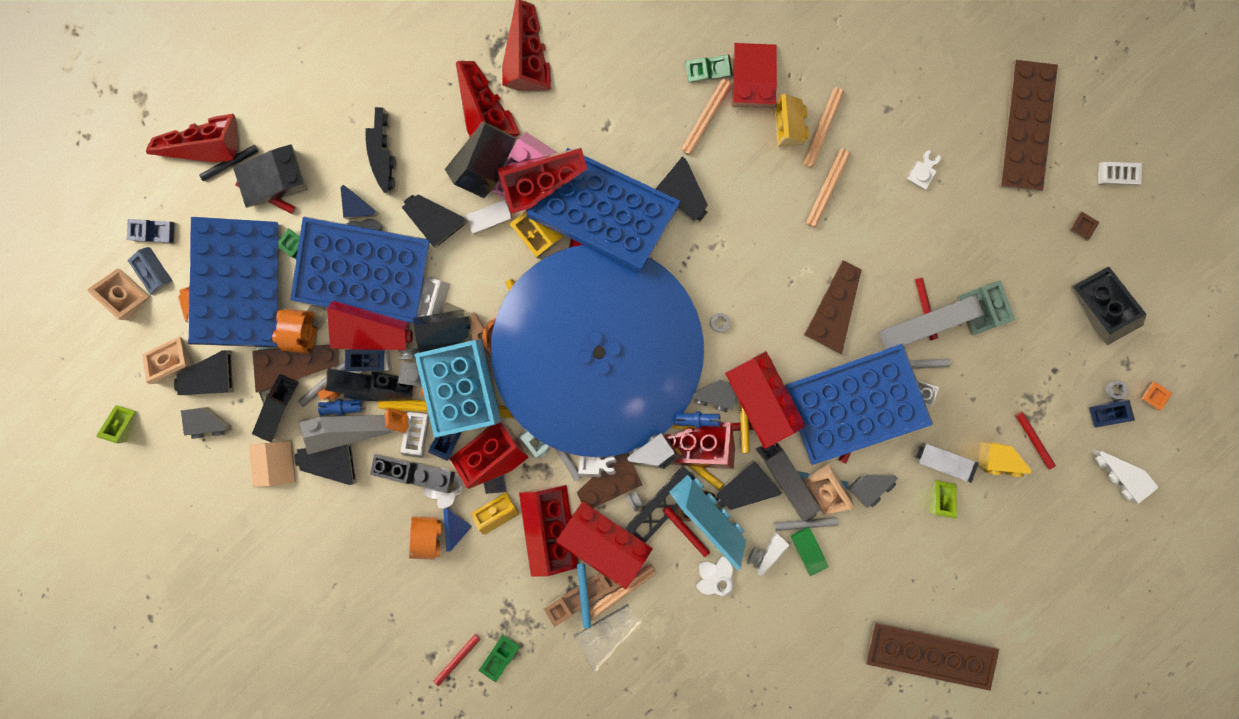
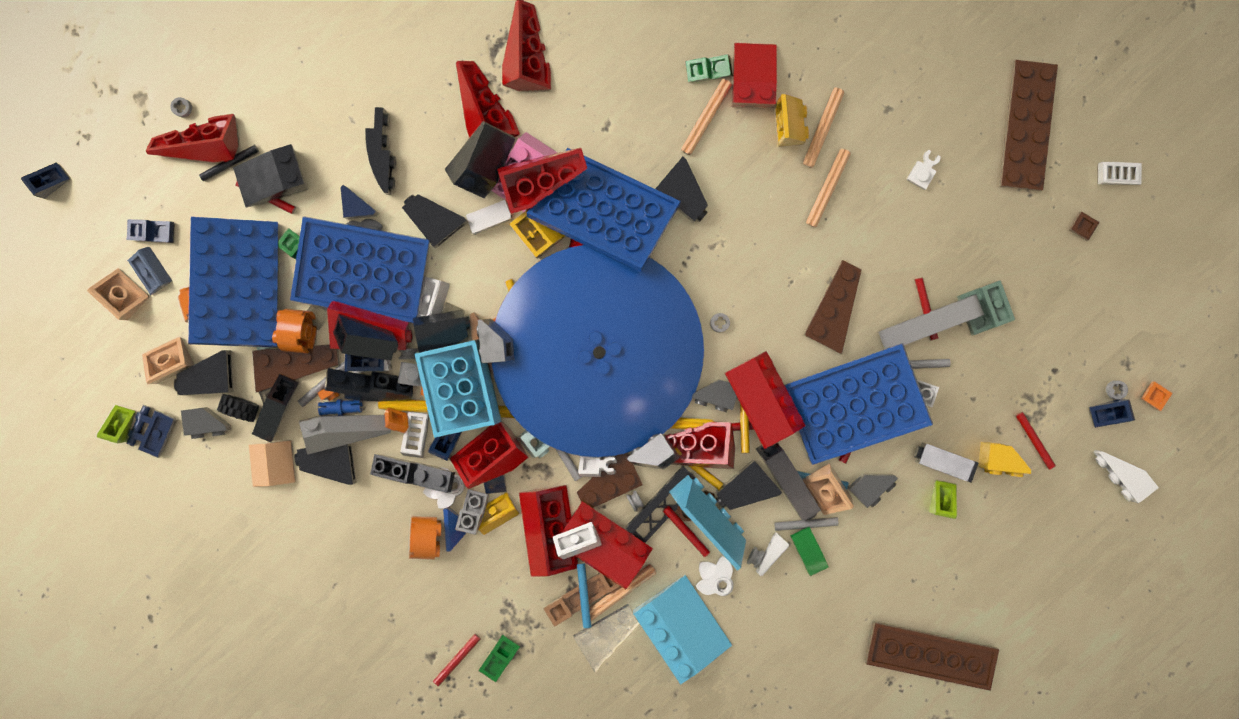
(45, 180): none -> dark blue slope
(156, 433): none -> dark blue plate
(175, 102): none -> light grey bush
(238, 408): none -> black tyre
(364, 339): none -> black slope
(472, 512): none -> light grey slope
(494, 342): none -> flat silver slope
(576, 541): none -> white slope
(682, 629): none -> medium azure slope
(698, 419): blue pin -> none
(1109, 305): black slope -> none

